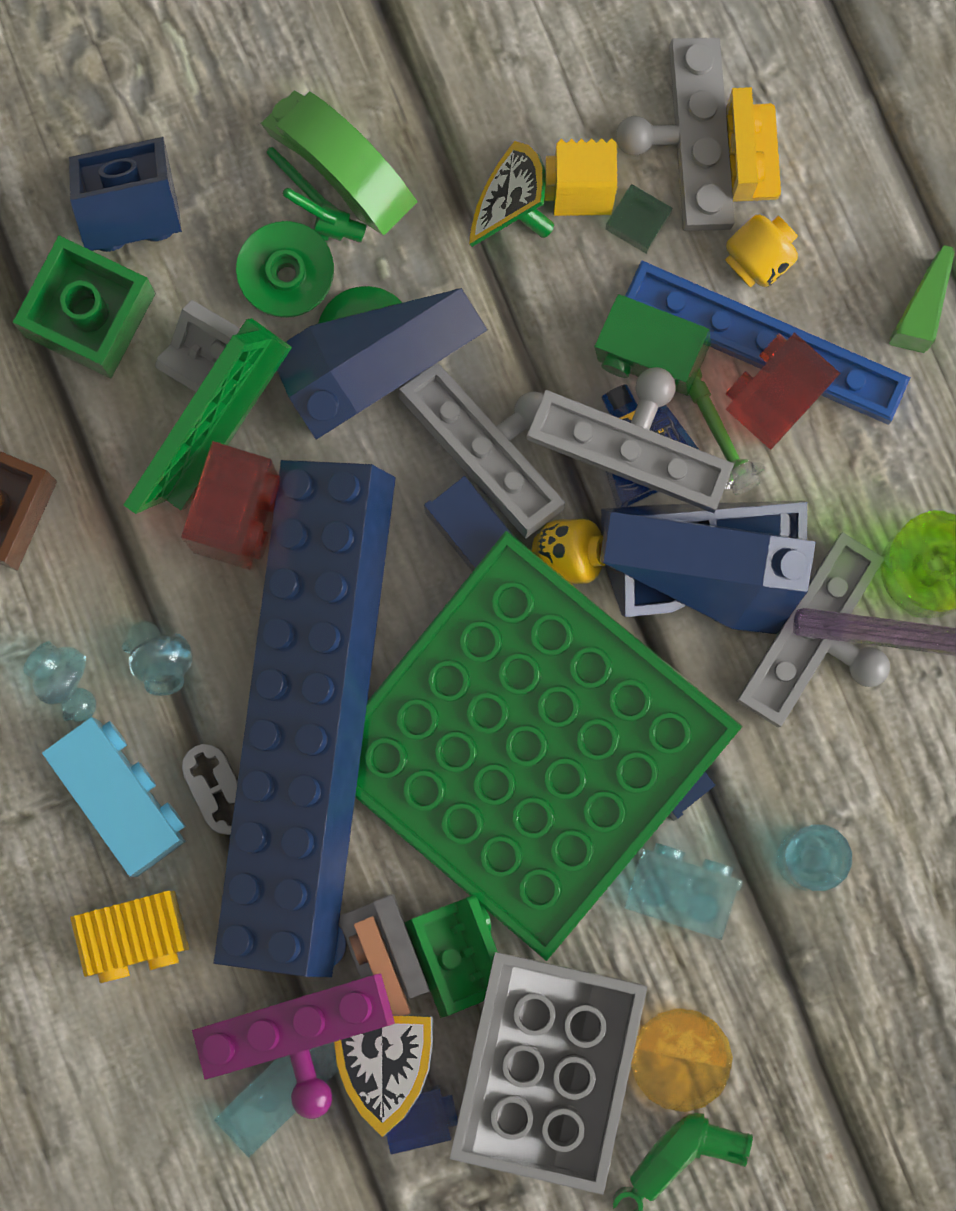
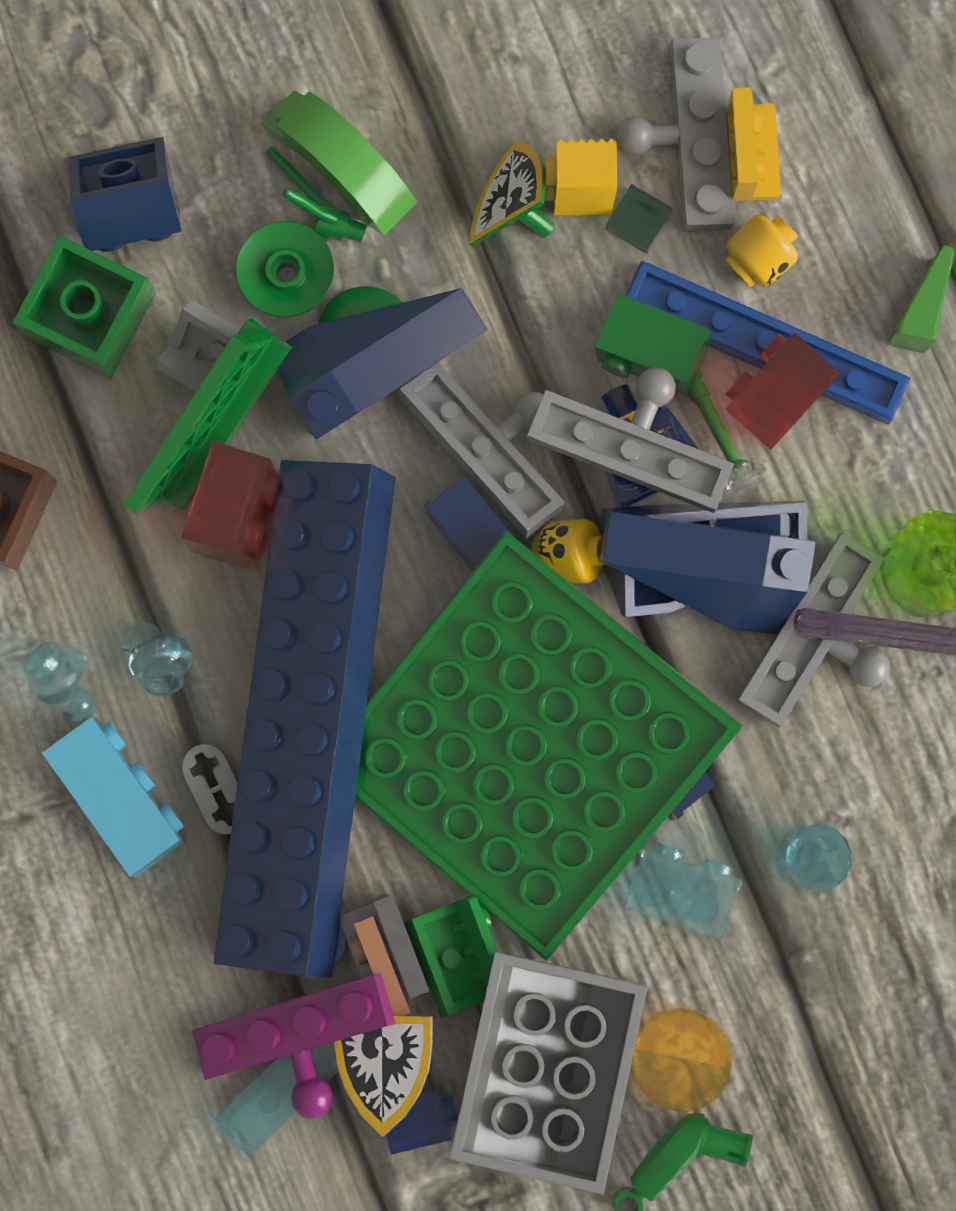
(130, 934): yellow brick -> none

